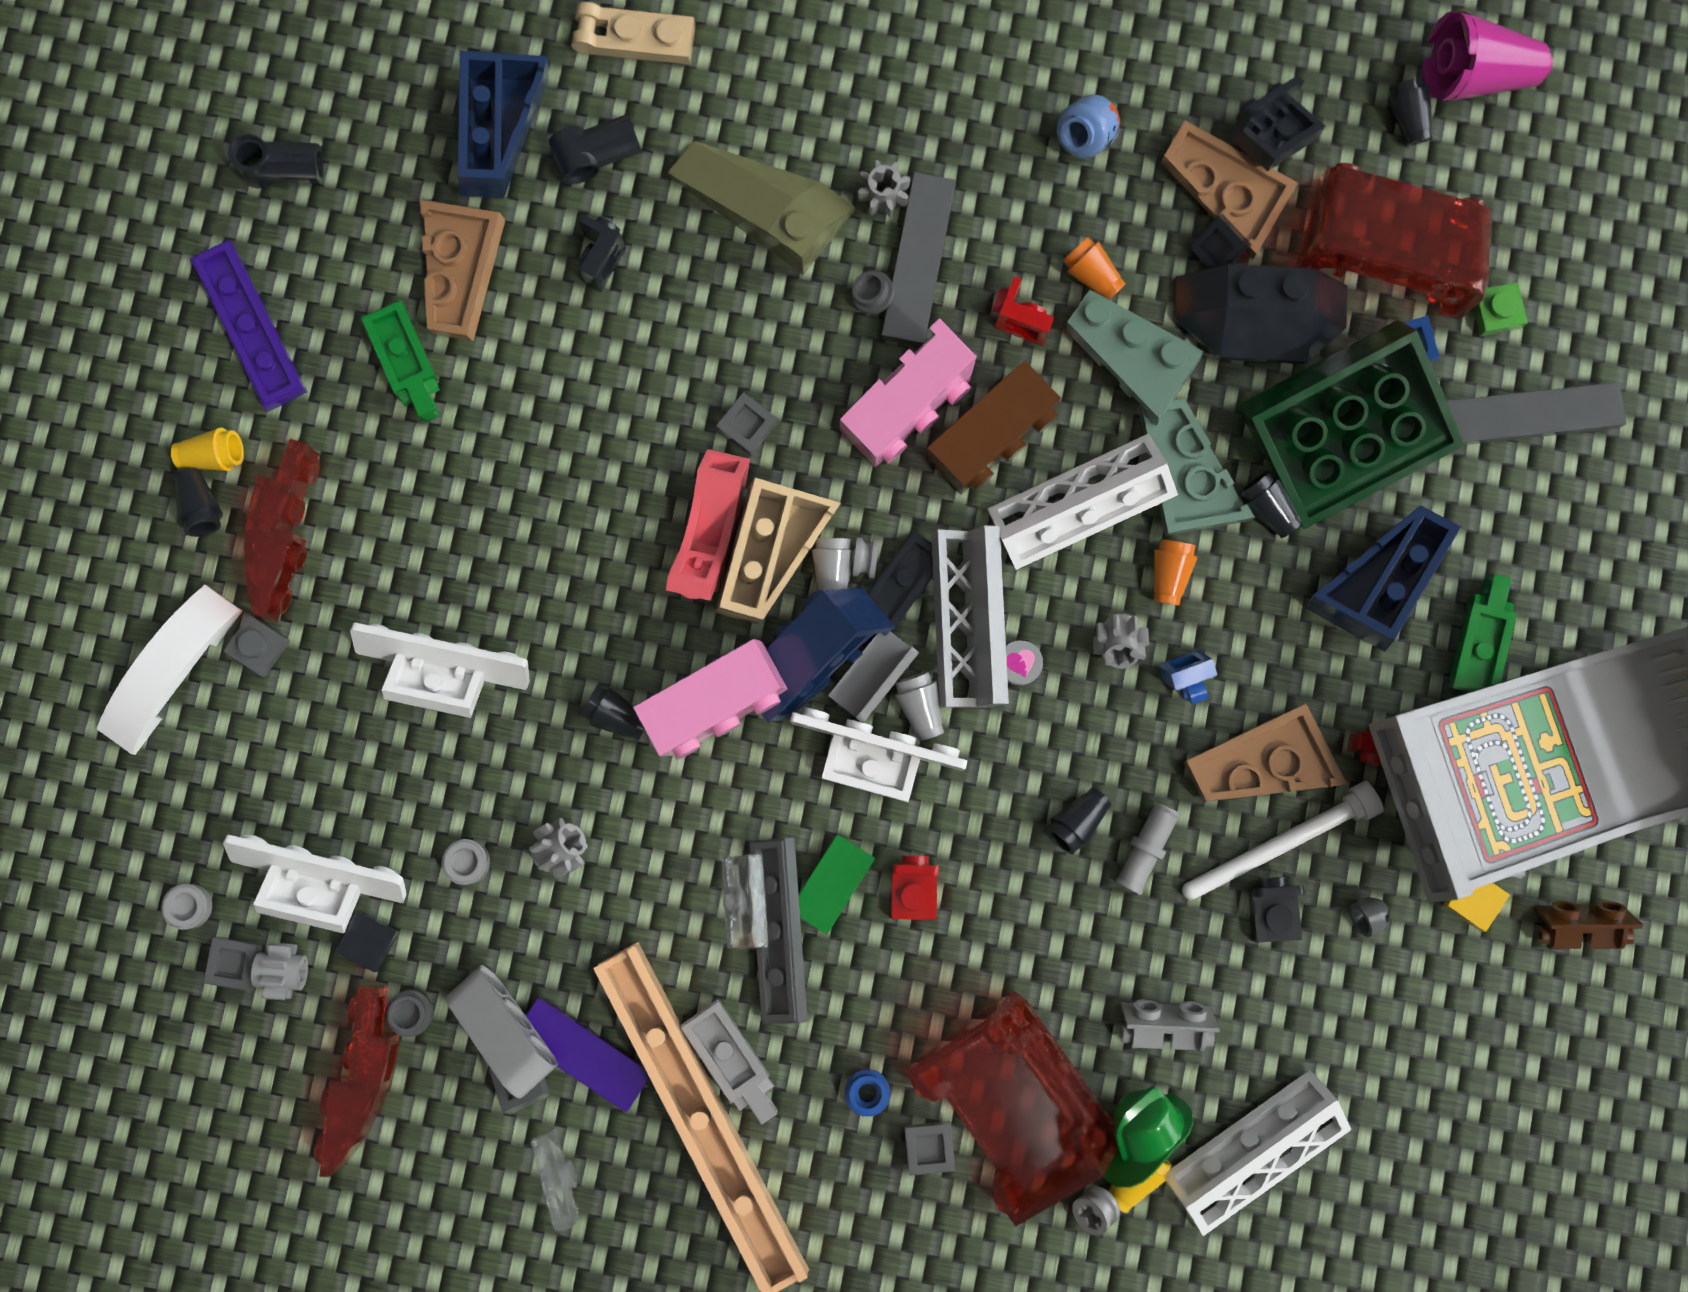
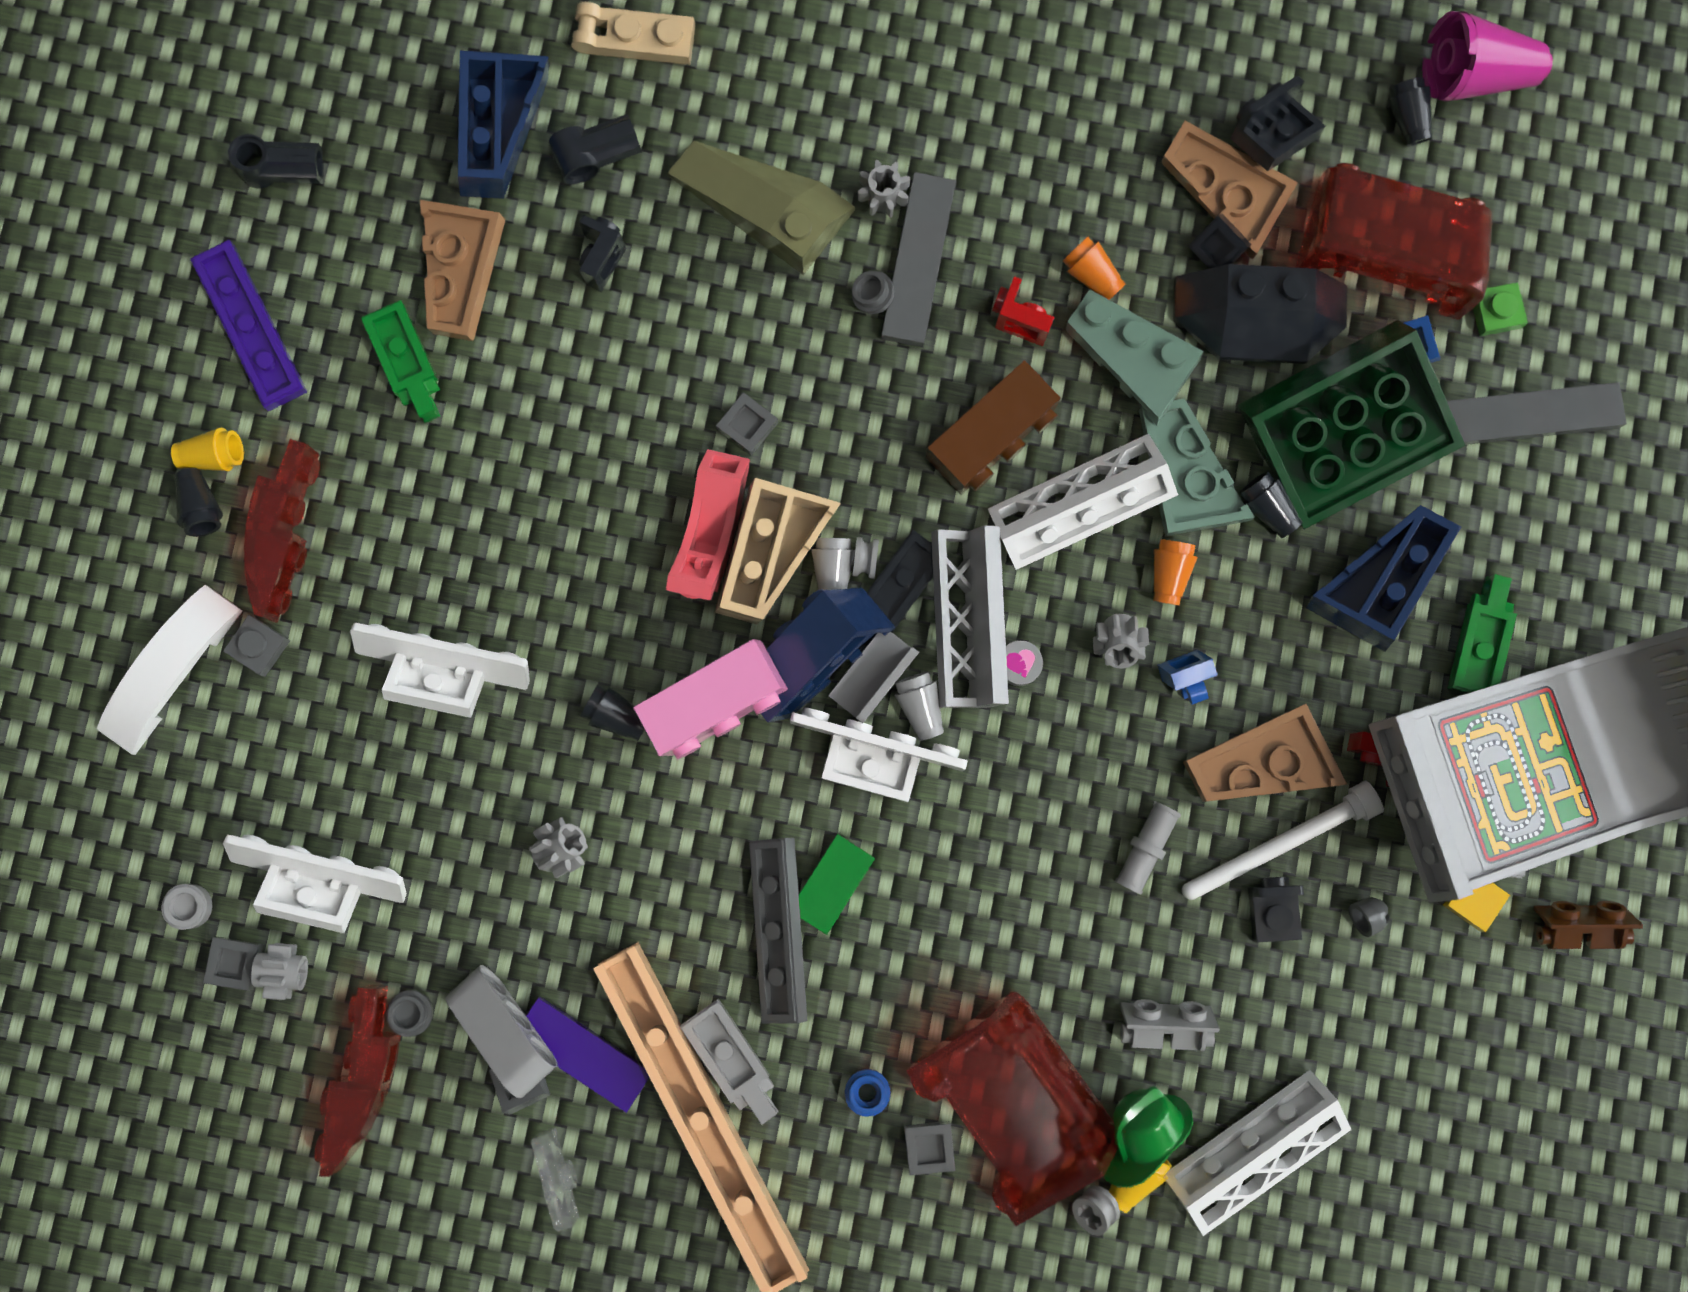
(367, 941): black tile -> none
(465, 862): light grey tile -> none
(744, 901): clear plate -> none
(910, 396): bright pink wedge -> none
(914, 889): red bracket -> none
(1077, 822): black cone -> none
(1088, 126): medium blue head -> none

